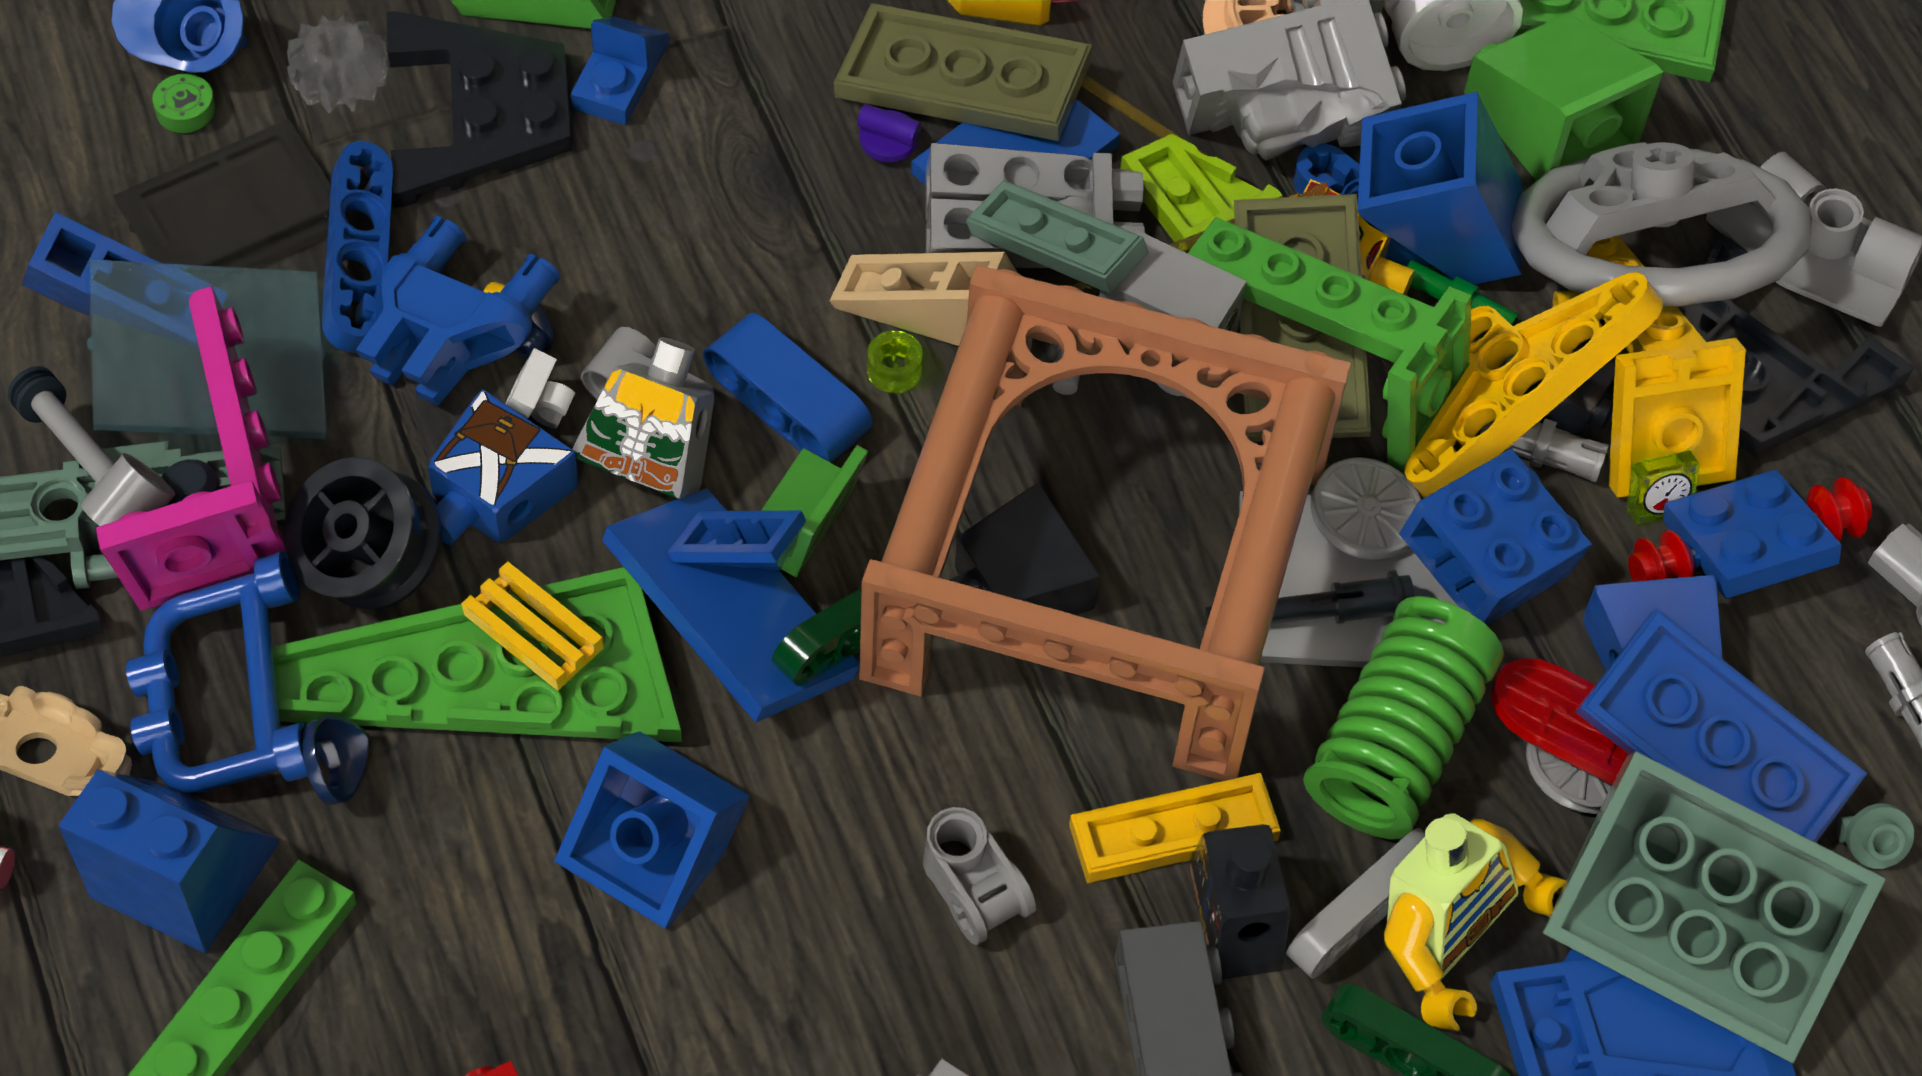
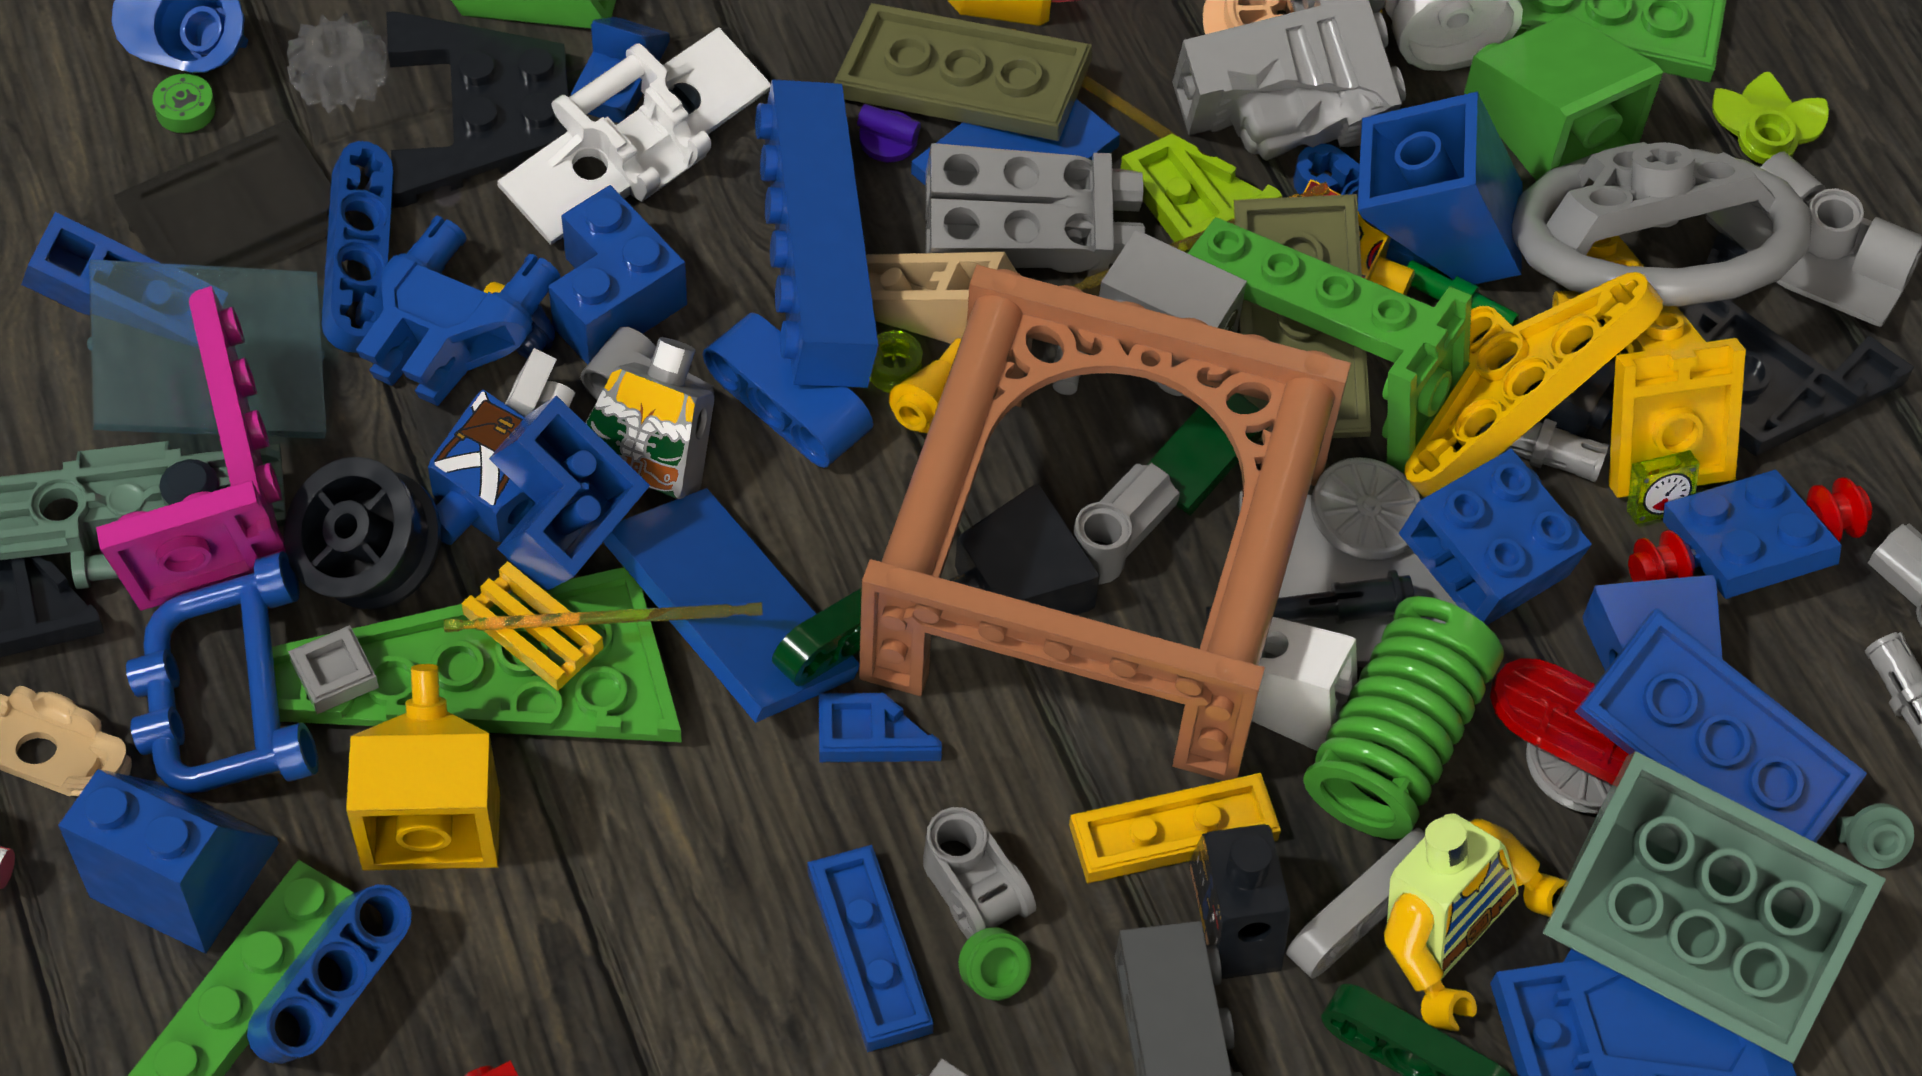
(119, 486): light grey piece -> none
(333, 669): none -> light grey tile
(343, 749): dark blue piece -> none
(359, 960): none -> blue beam
(424, 787): none -> yellow piece
(577, 492): none -> blue brick
(603, 617): none -> clear yellow piece
(619, 277): none -> blue brick
(648, 147): none -> white piece
(650, 827): blue slope -> none
(738, 538): blue slope -> none
(817, 235): none -> blue brick
(820, 493): bright green panel -> none
(870, 730): none -> blue tile
(870, 948): none -> blue tile
(918, 395): none -> yellow cone
(994, 963): none -> bright green tile
(1057, 236): sand green tile -> none
(1124, 518): none -> light grey piece
(1201, 454): none -> dark green tile
(1304, 680): none -> white torso
(1768, 119): none -> lime plate

